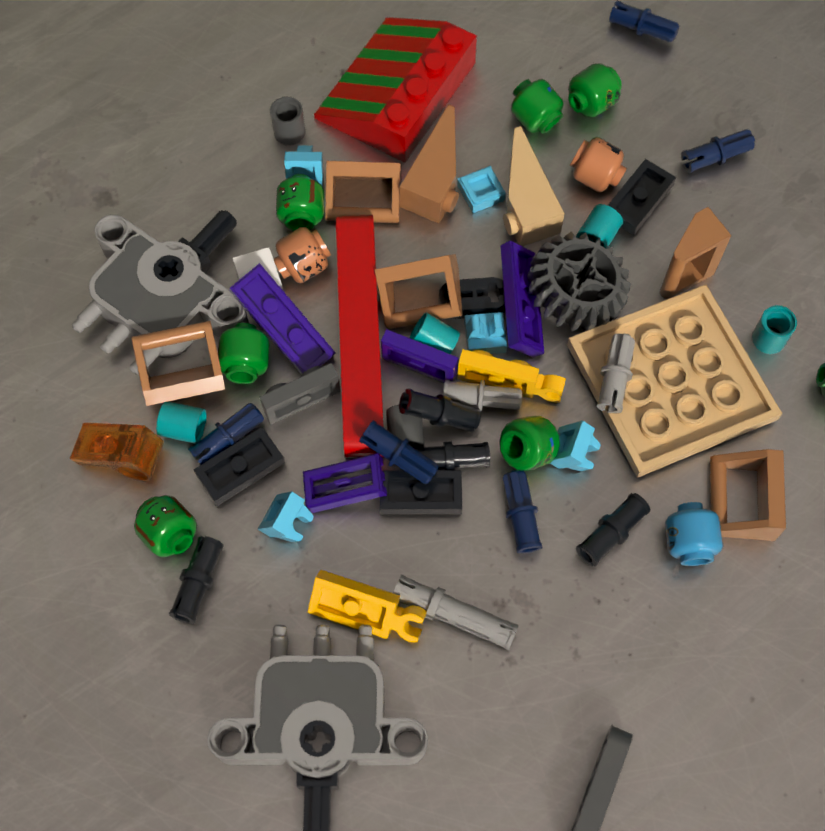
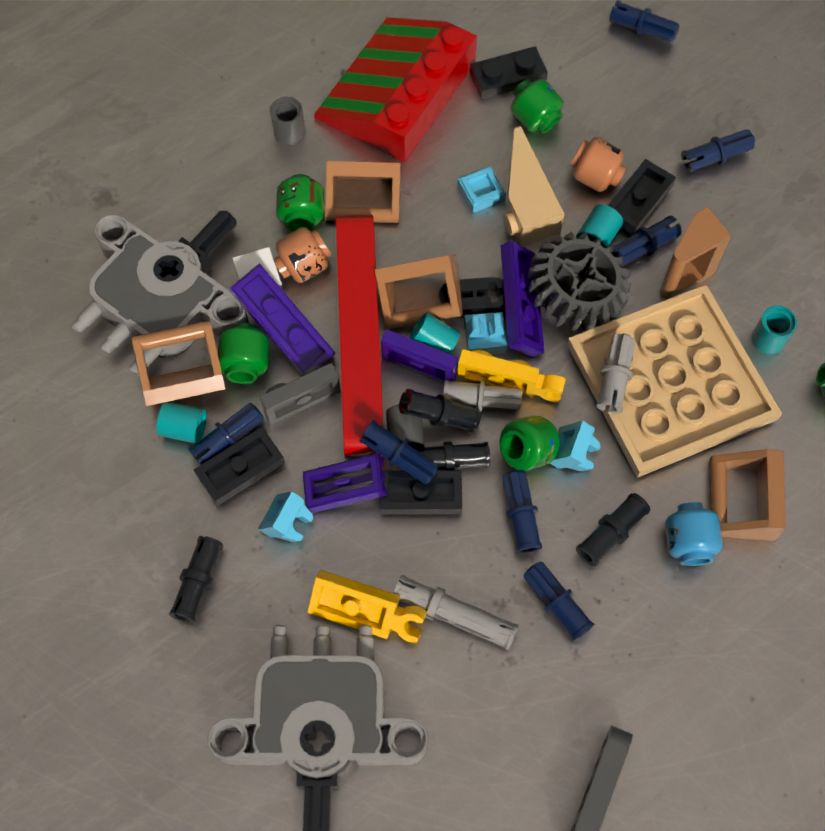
(123, 447): clear orange plate -> none
(164, 524): green head -> none
(305, 162): medium azure tile -> none
(432, 178): medium nougat slope -> none
(507, 71): none -> black plate
(558, 600): none -> dark blue axle
(594, 90): green head -> none
(647, 240): none -> dark blue axle

